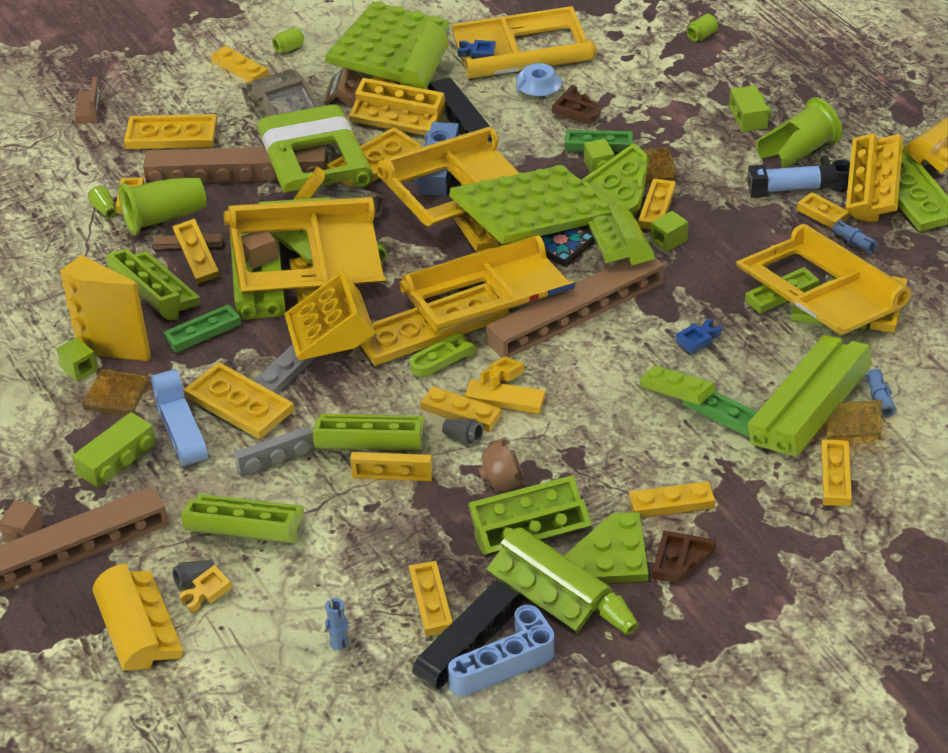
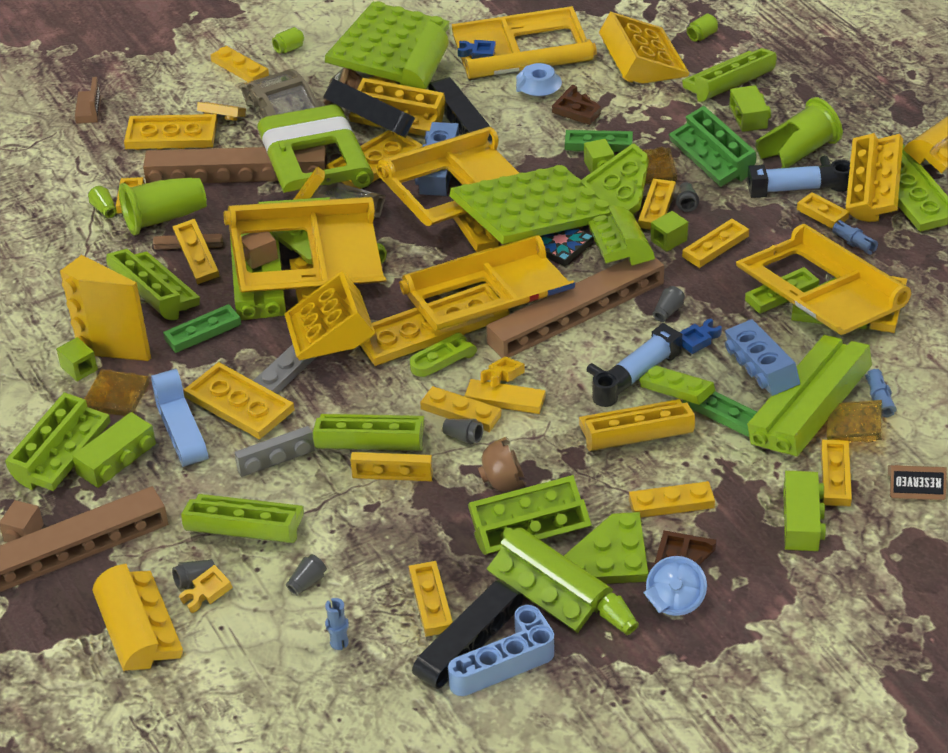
(48, 448): none -> lime brick
(228, 111): none -> yellow plate
(306, 574): none -> dark grey cone
(369, 107): none -> black beam
(607, 385): none -> piece
(637, 424): none -> yellow brick
(641, 50): none -> yellow slope
(669, 302): none -> dark grey cone
(676, 586): none -> light blue piece
(687, 198): none -> dark grey cone
(714, 147): none -> bright green brick
(715, 243): none -> yellow plate
(730, 73): none -> lime brick
(762, 357): none -> medium blue brick
(803, 511): none -> lime brick
(917, 482): none -> panel

